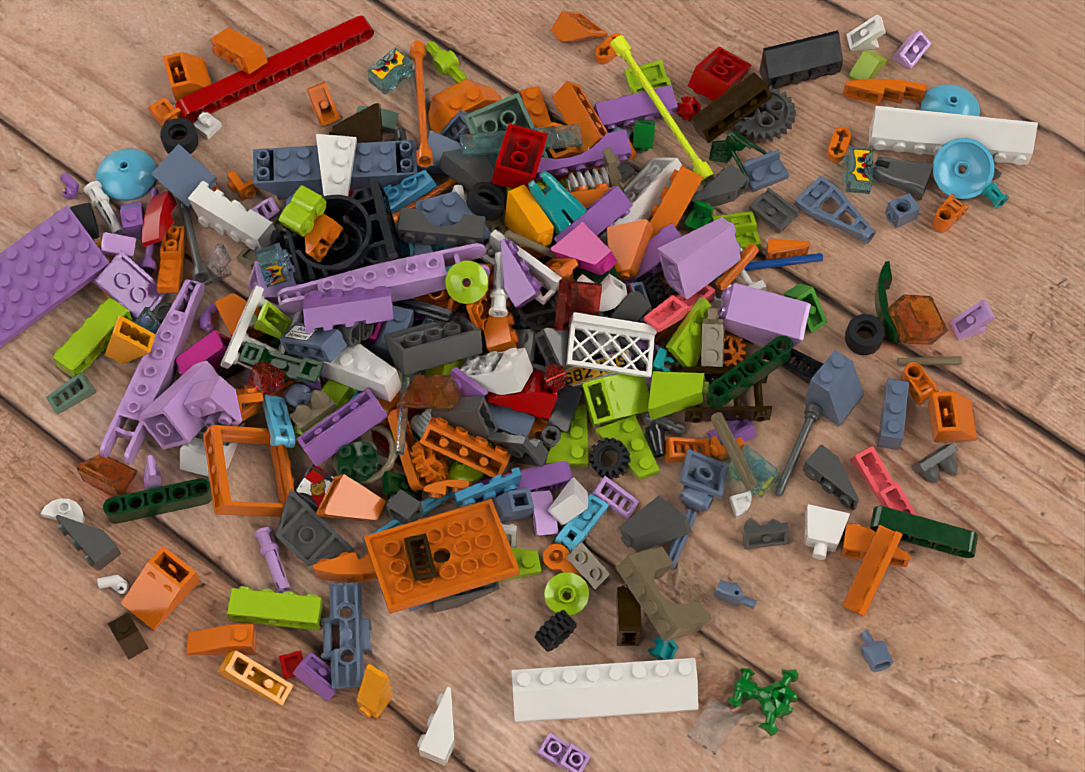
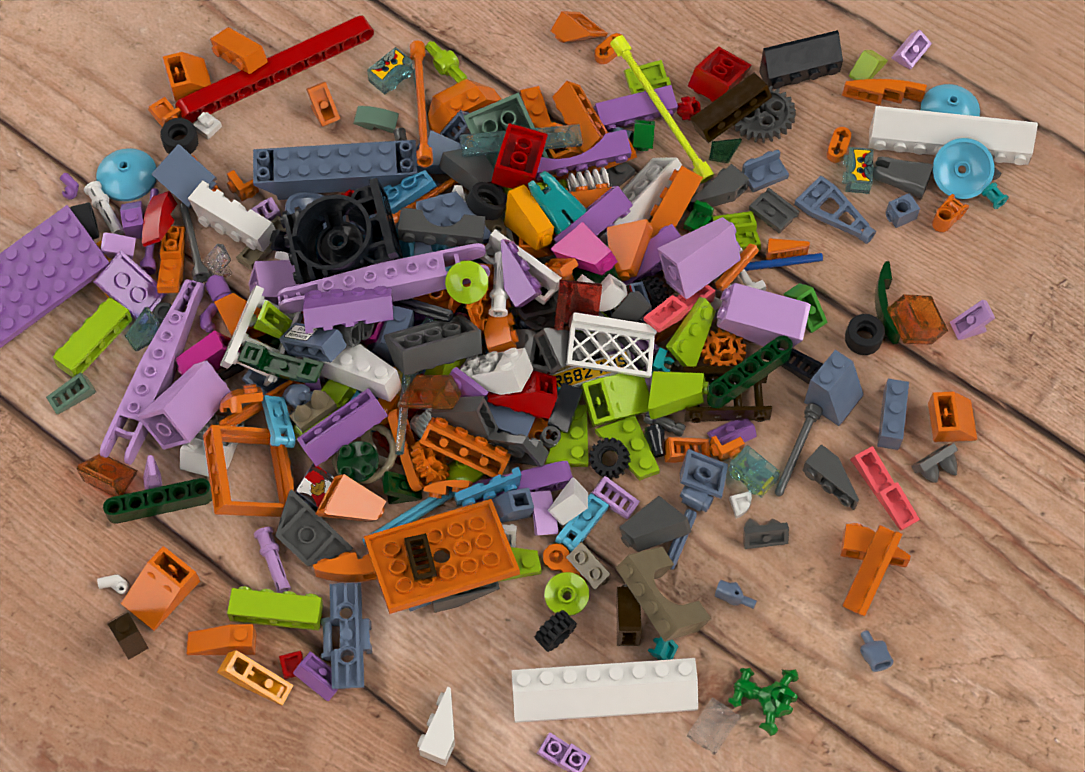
(63, 507): white plate -> none
(94, 542): dark grey slope -> none
(128, 341): light orange slope -> none
(214, 402): lavender slope -> none
(217, 287): none -> medium lavender brick
(266, 377): clear red brick -> none
(274, 264): clear light blue brick -> none
(302, 211): lime brick -> none
(321, 237): orange slope -> none
(336, 162): white wing -> none
(363, 125): dark brown slope -> none
(374, 692): light orange slope -> none
(404, 507): dark grey brick -> none
(529, 244): dark tan bar -> none
(555, 376): clear red gear -> none
(611, 163): dark tan hinge -> none
(713, 339): dark tan hinge -> none
(734, 451): dark tan axle -> none
(738, 143): dark green plant -> none
(823, 529): white torso -> none
(866, 35): white slope -> none
(921, 386): orange piece -> none
(926, 532): dark green beam -> none
(951, 360): dark tan bar -> none

